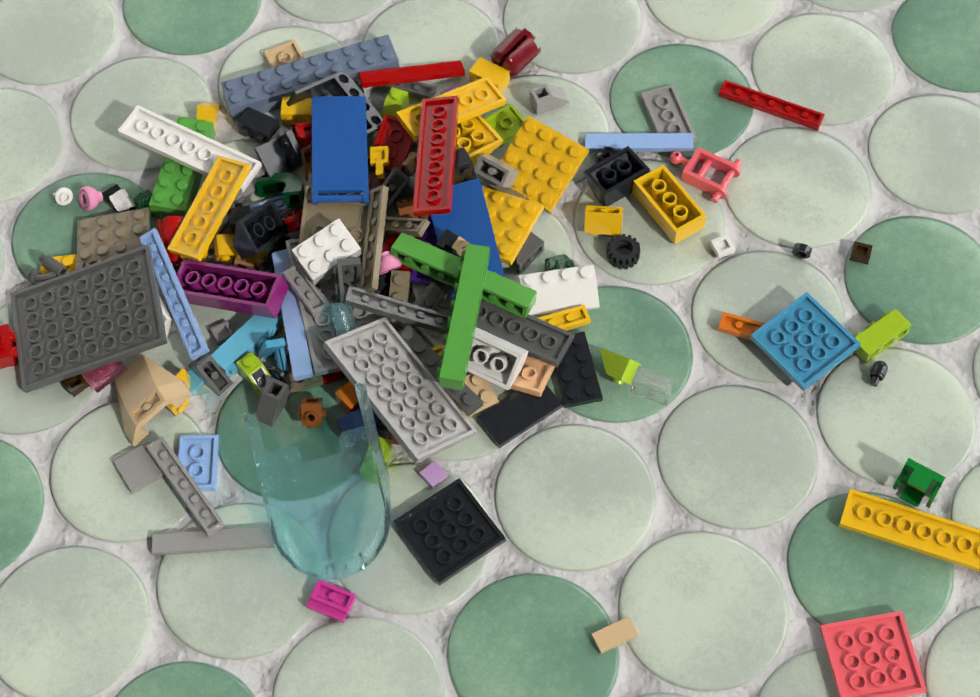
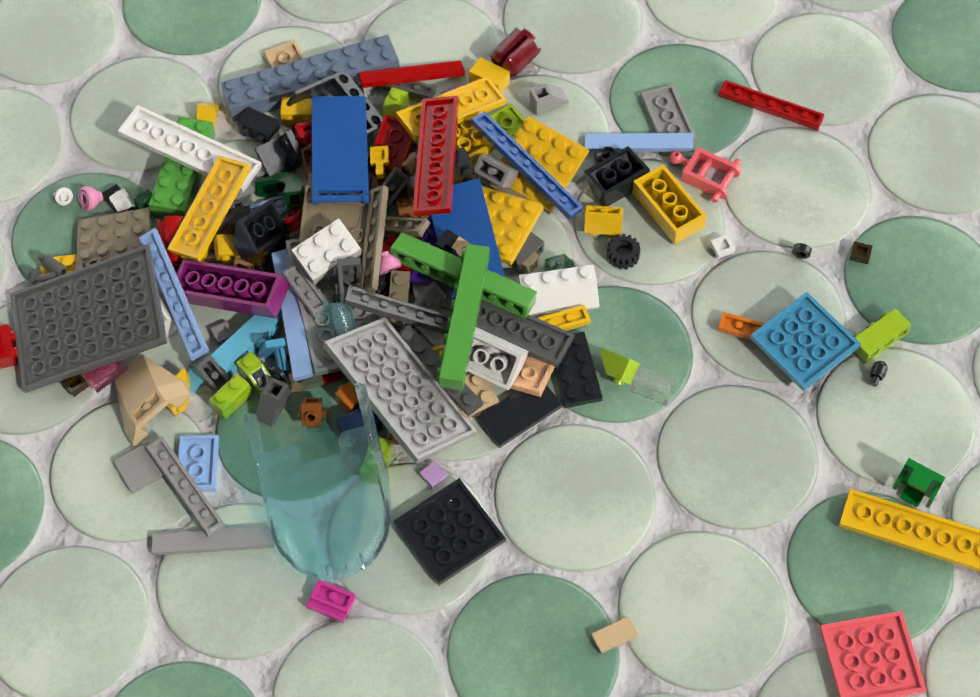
(230, 396): none -> lime brick
(527, 165): none -> blue plate
(530, 263): none -> dark tan tile

